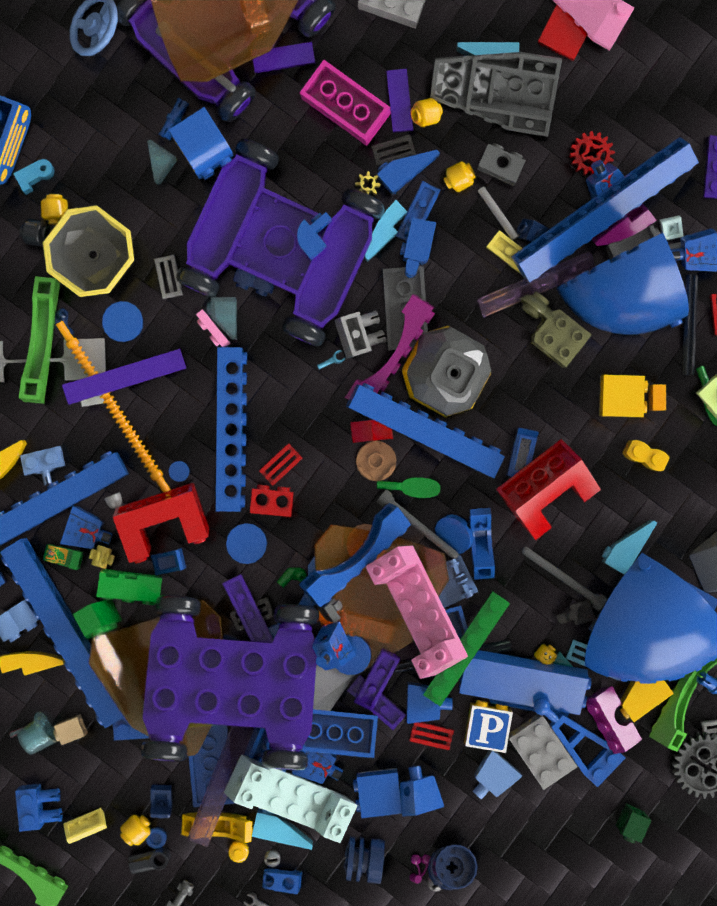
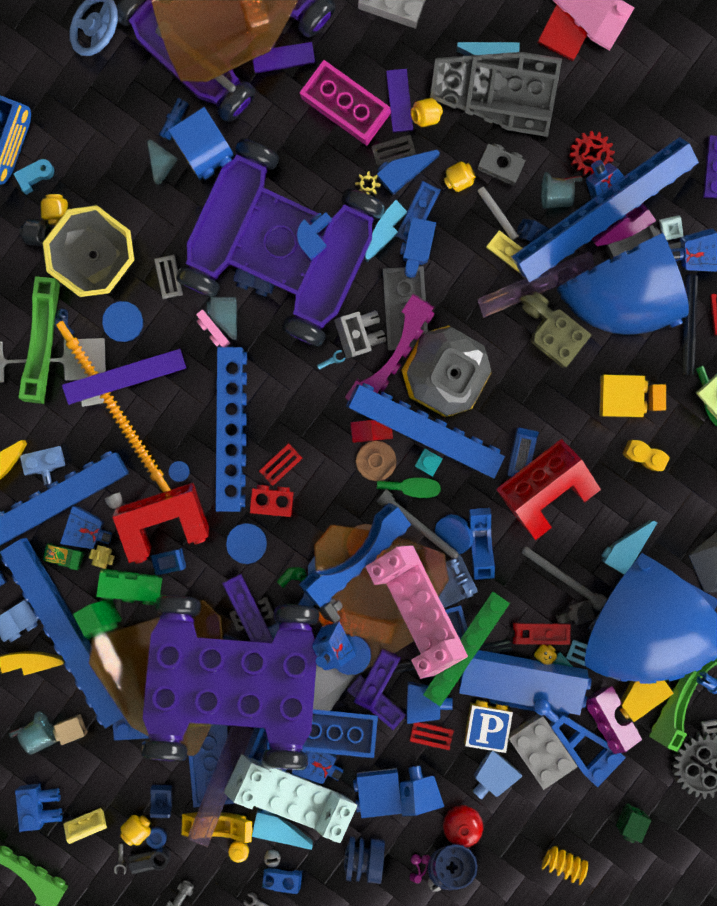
(120, 862): none -> flat silver hand
(428, 462): none -> teal brick
(463, 826): none -> red cylinder
(542, 633): none -> red plate
(558, 191): none -> clear light blue hat
(565, 863): none -> yellow piece

